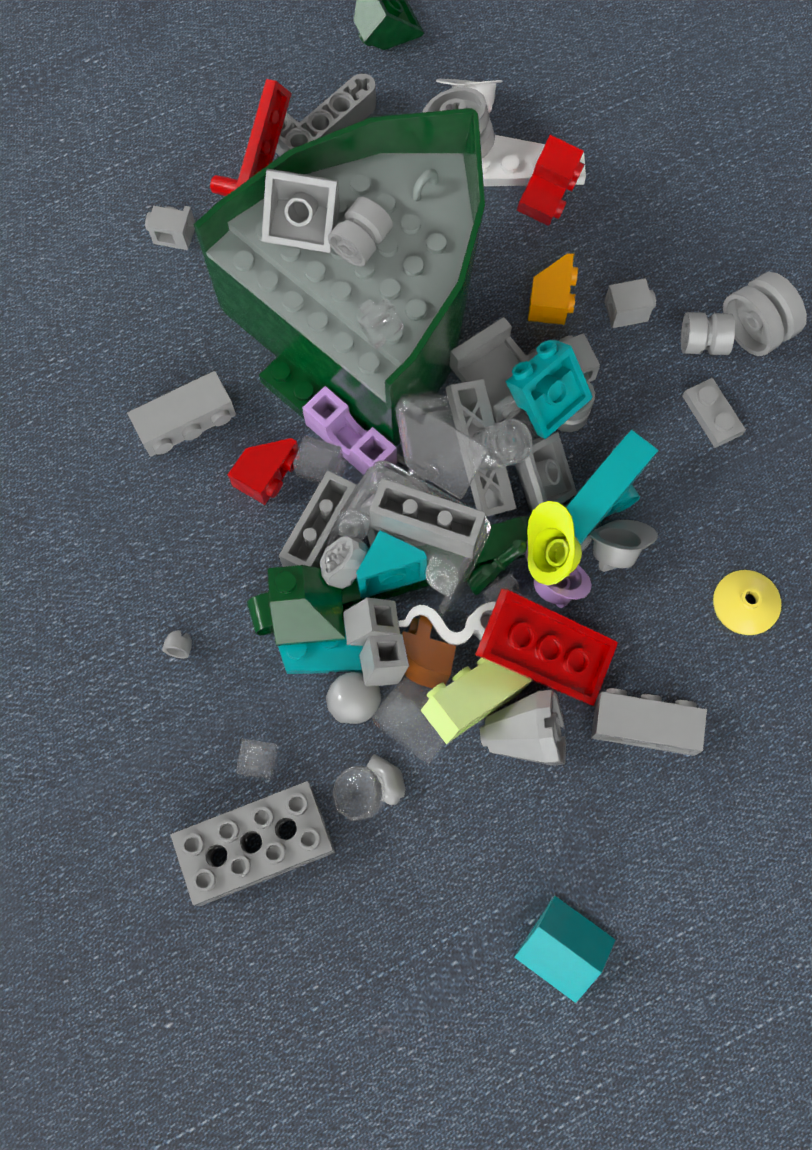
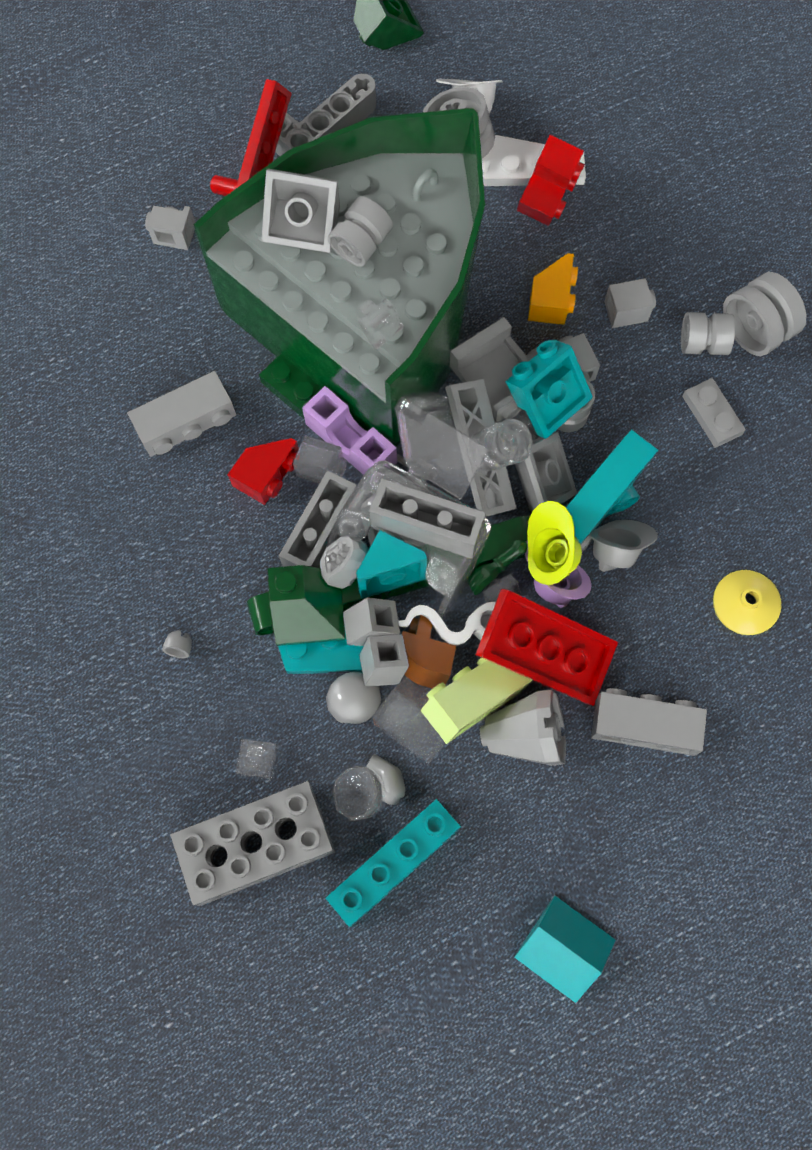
(393, 863): none -> teal brick

